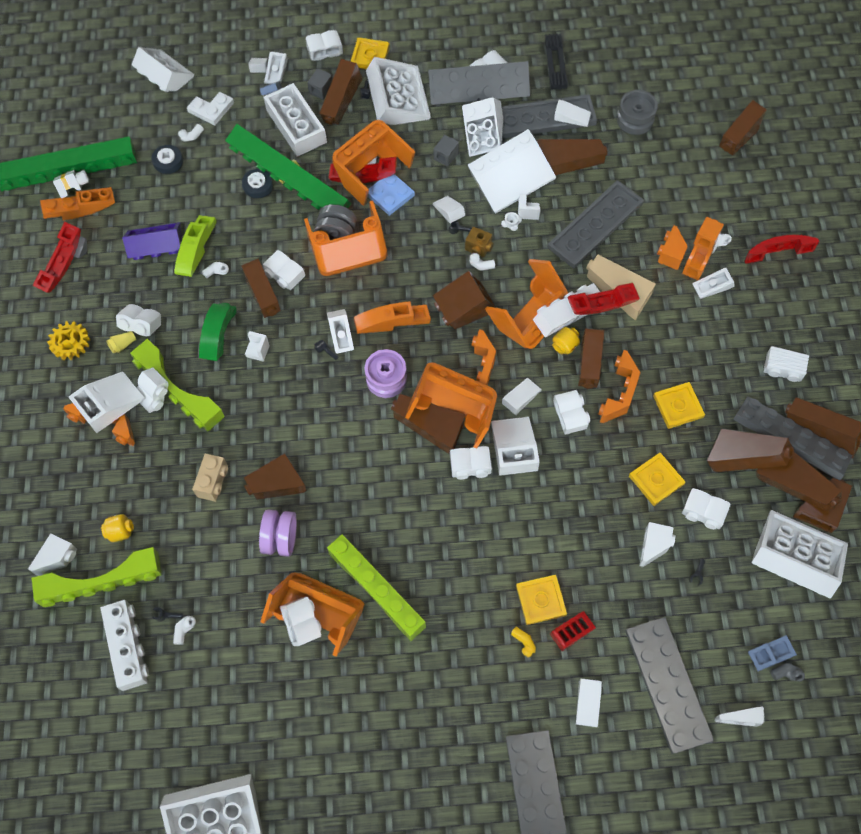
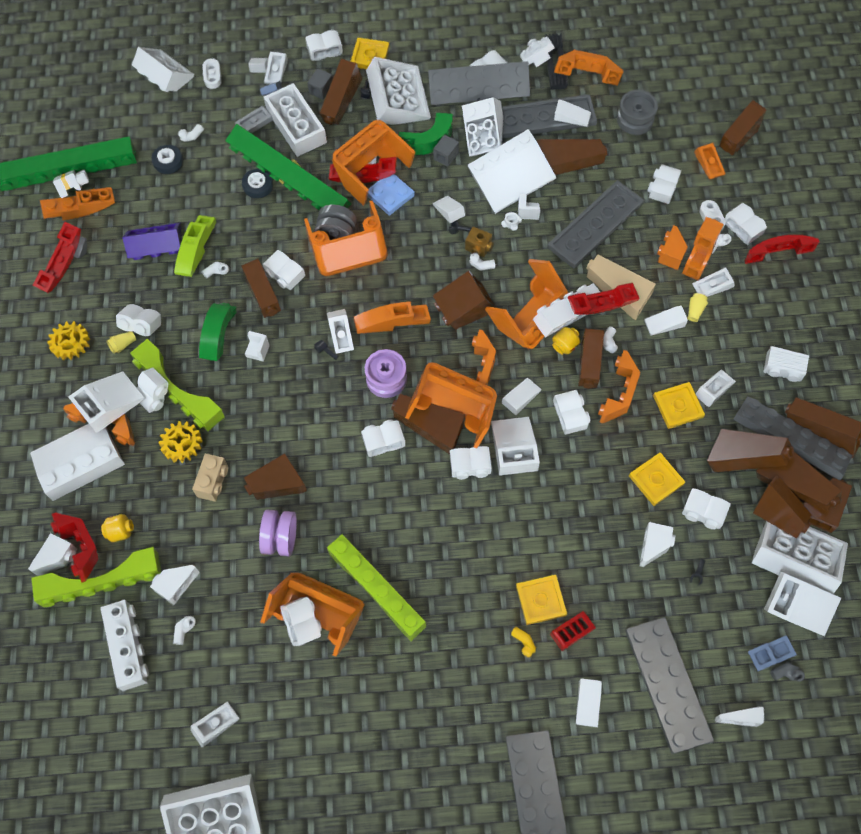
(72, 526): none -> red slope
(75, 460): none -> white slope
(163, 614): black hand -> none
(174, 582): none -> white slope
(177, 440): none -> yellow gear
(212, 73): none -> white plate
(212, 111): white plate -> none
(214, 724): none -> white slope
(255, 120): none -> light grey plate
(383, 438): none -> white brick
(426, 141): none -> green arch
(537, 51): none -> white plate
(590, 62): none -> orange slope
(608, 342): none -> white arm
(664, 184): none -> white brick
(666, 321): none -> white slope
(697, 306): none -> light yellow cone
(710, 161): none -> orange slope
(712, 212): none -> white plate
(714, 388): none -> white slope
(745, 223): none -> white brick
(783, 509): none -> reddish brown slope
(802, 603): none -> white slope

